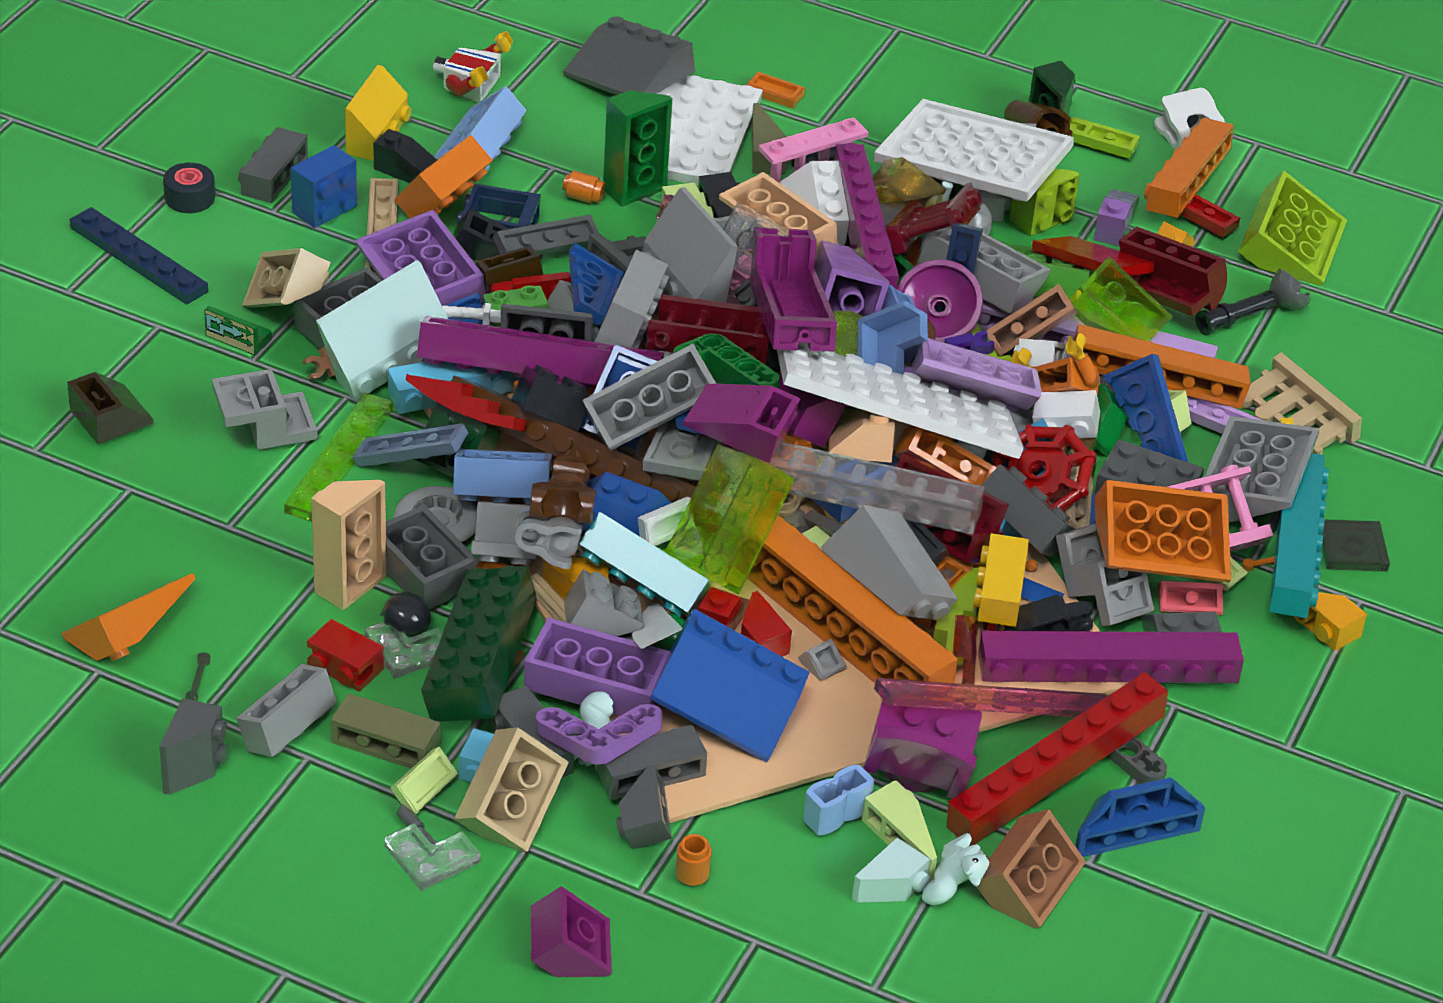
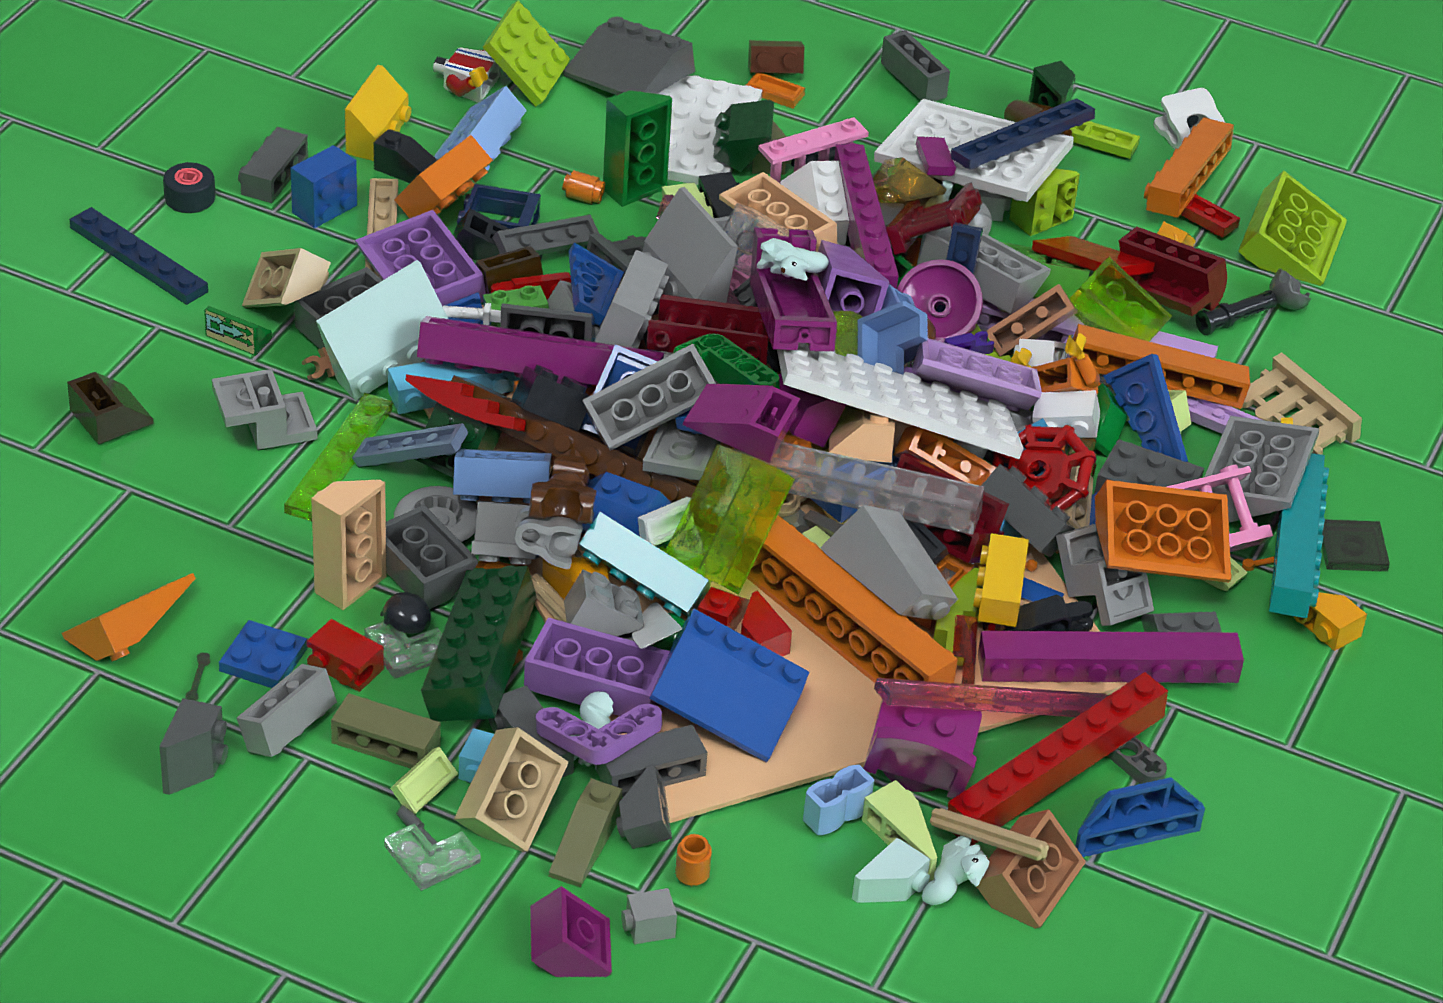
(263, 654): none -> blue plate
(526, 53): none -> lime plate
(586, 832): none -> olive slope
(650, 916): none -> light grey brick
(742, 131): none -> dark green slope
(776, 56): none -> copper brick
(790, 260): none -> light aqua animal
(823, 660): light grey slope -> none
(915, 66): none -> dark grey brick
(935, 156): none -> magenta tile
(989, 834): none -> tan axle
(1022, 134): none -> dark blue plate
(1115, 216): medium lavender slope -> none
(1189, 597): coral slope -> none

